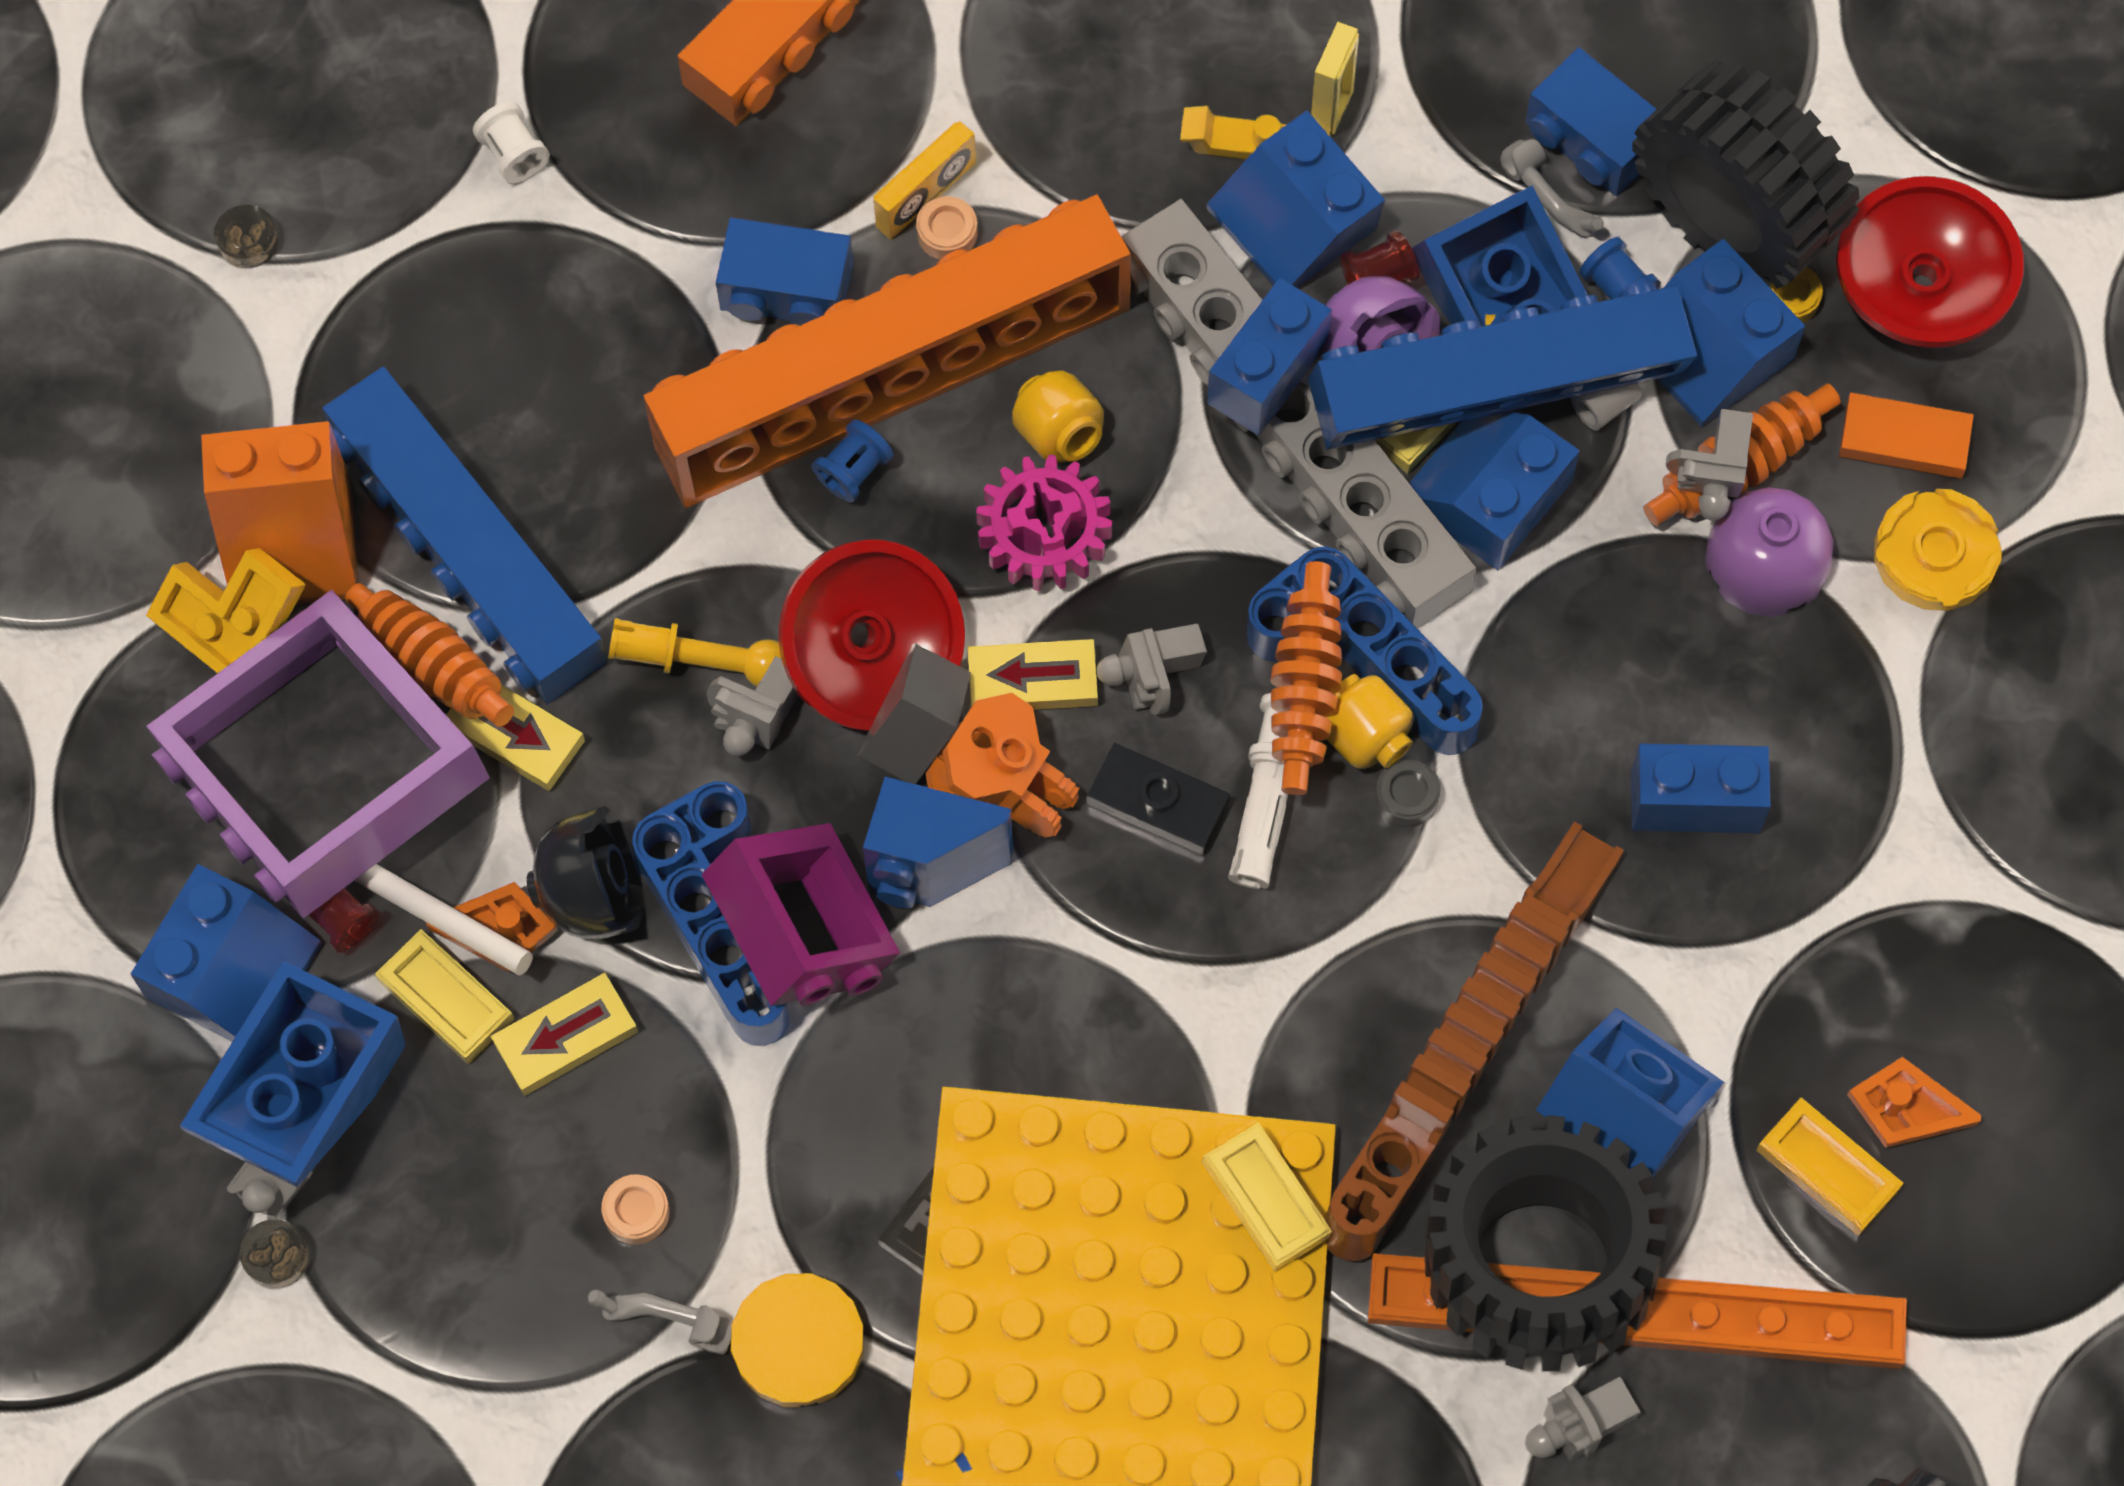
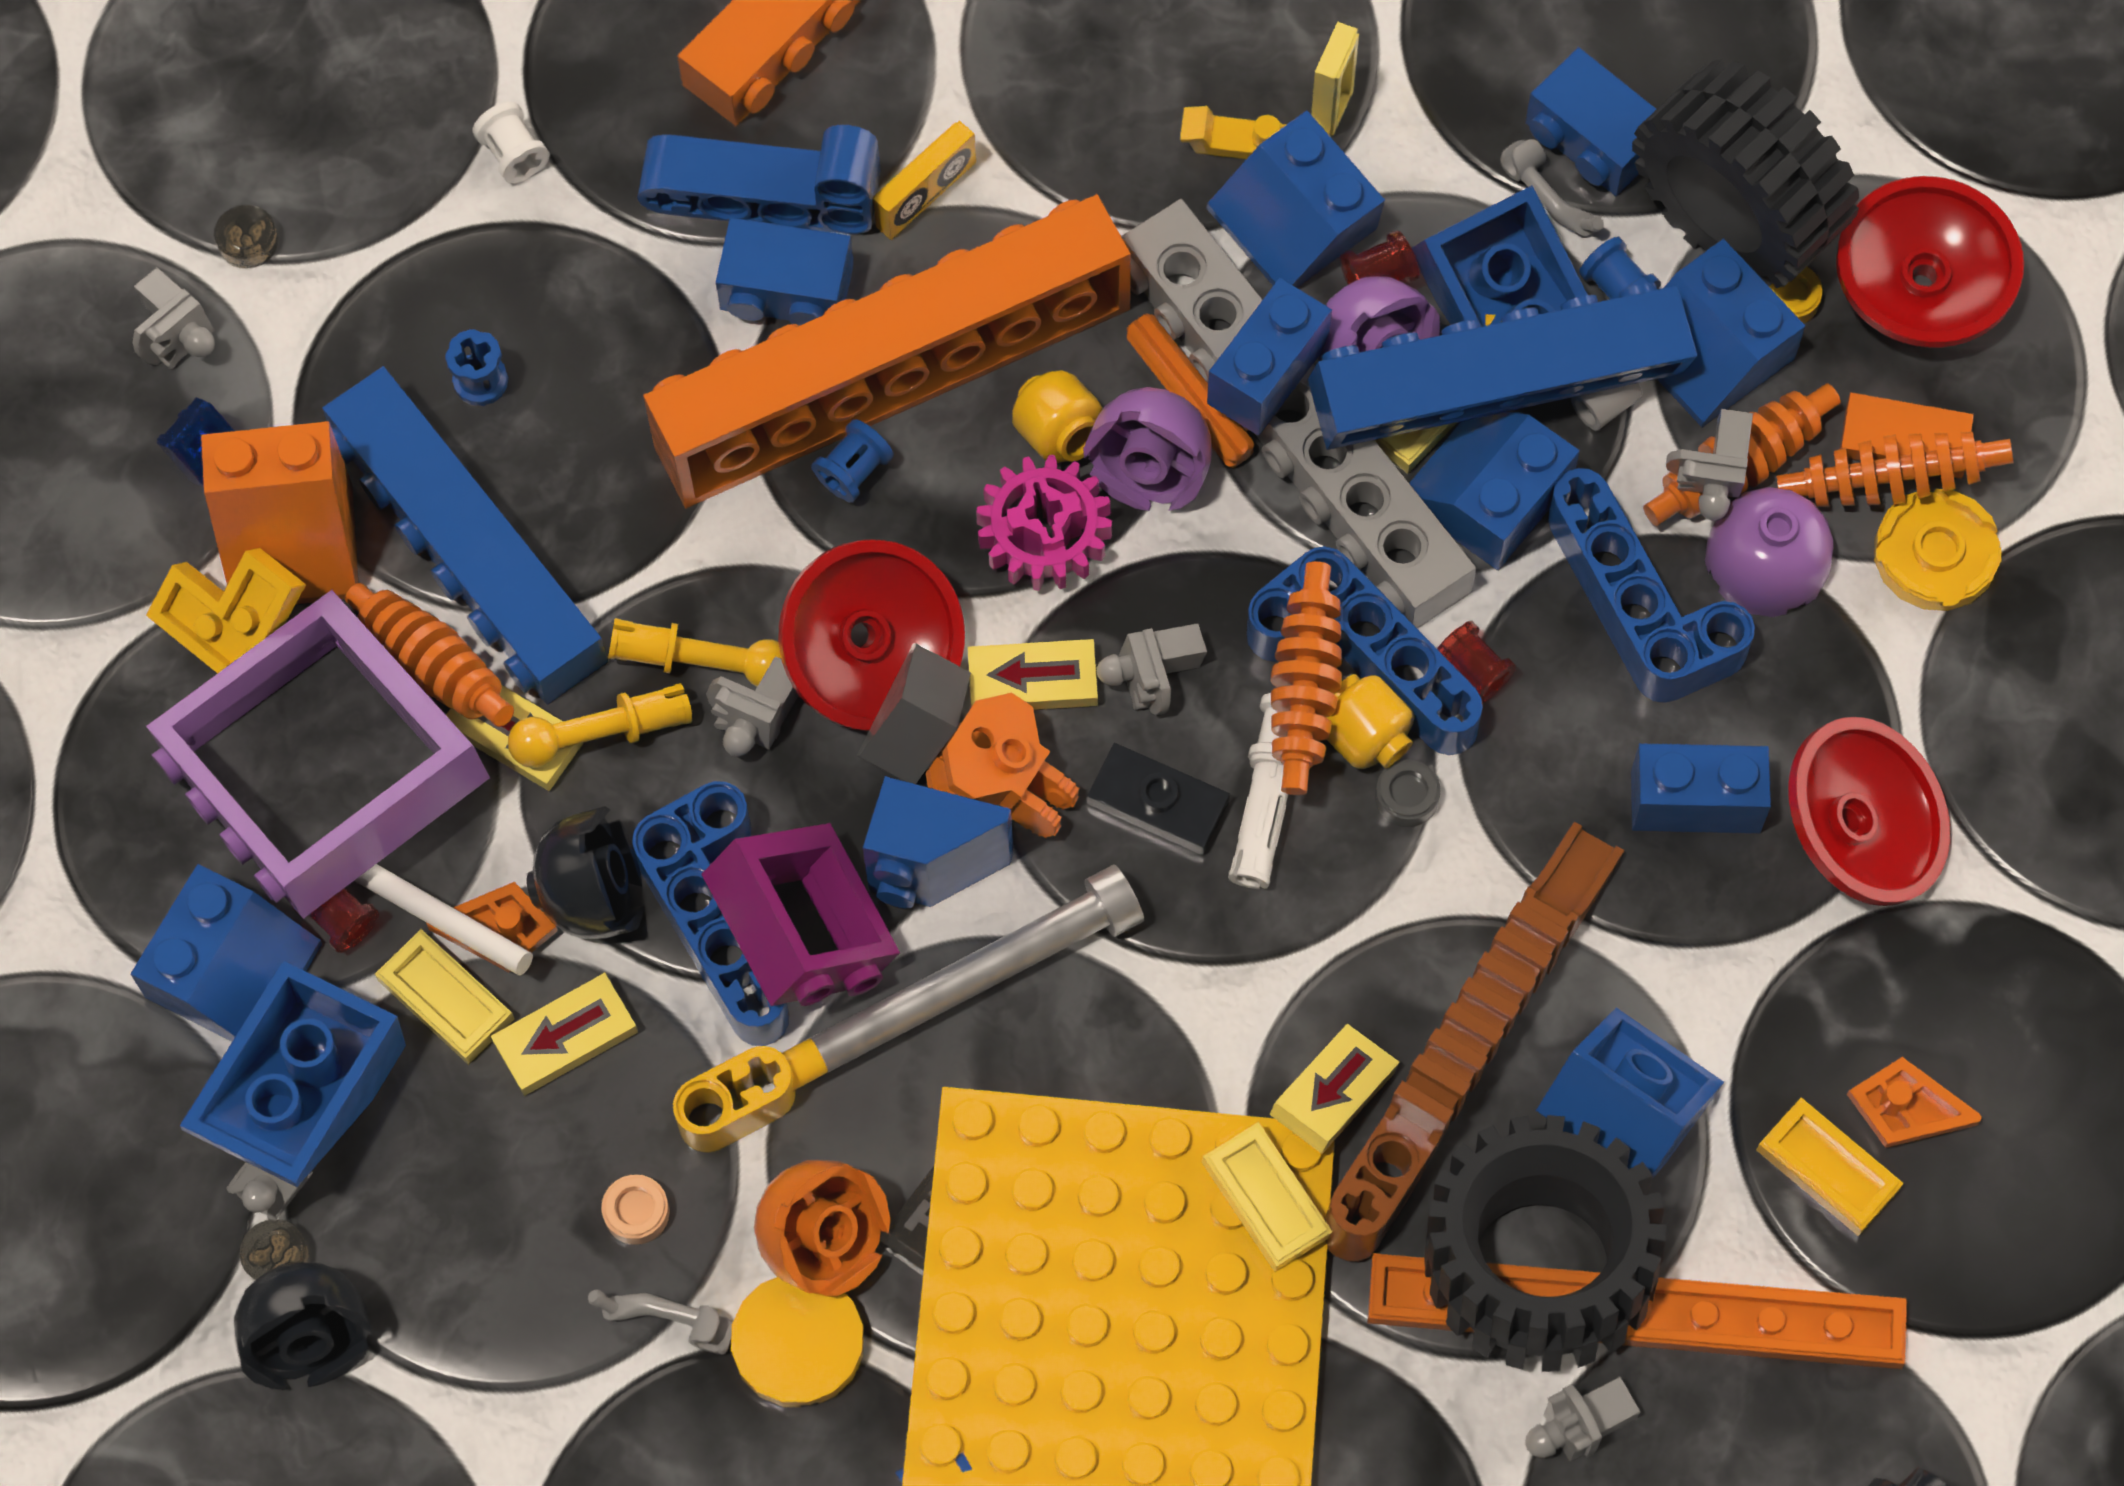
(176, 323): none -> light grey piece
(183, 438): none -> clear blue tile
(300, 1324): none -> black cylinder
(486, 354): none -> blue bush
(536, 741): none -> yellow pin
(764, 182): none -> blue beam
(821, 1226): none -> orange cylinder
(946, 226): light nougat tile -> none
(1106, 904): none -> flat silver piece
(1150, 449): none -> medium lavender cylinder
(1182, 378): none -> orange axle
(1334, 1088): none -> light yellow tile
(1476, 660): none -> clear red bush
(1637, 582): none -> blue beam
(1869, 811): none -> red dish
(1894, 469): none -> orange piece

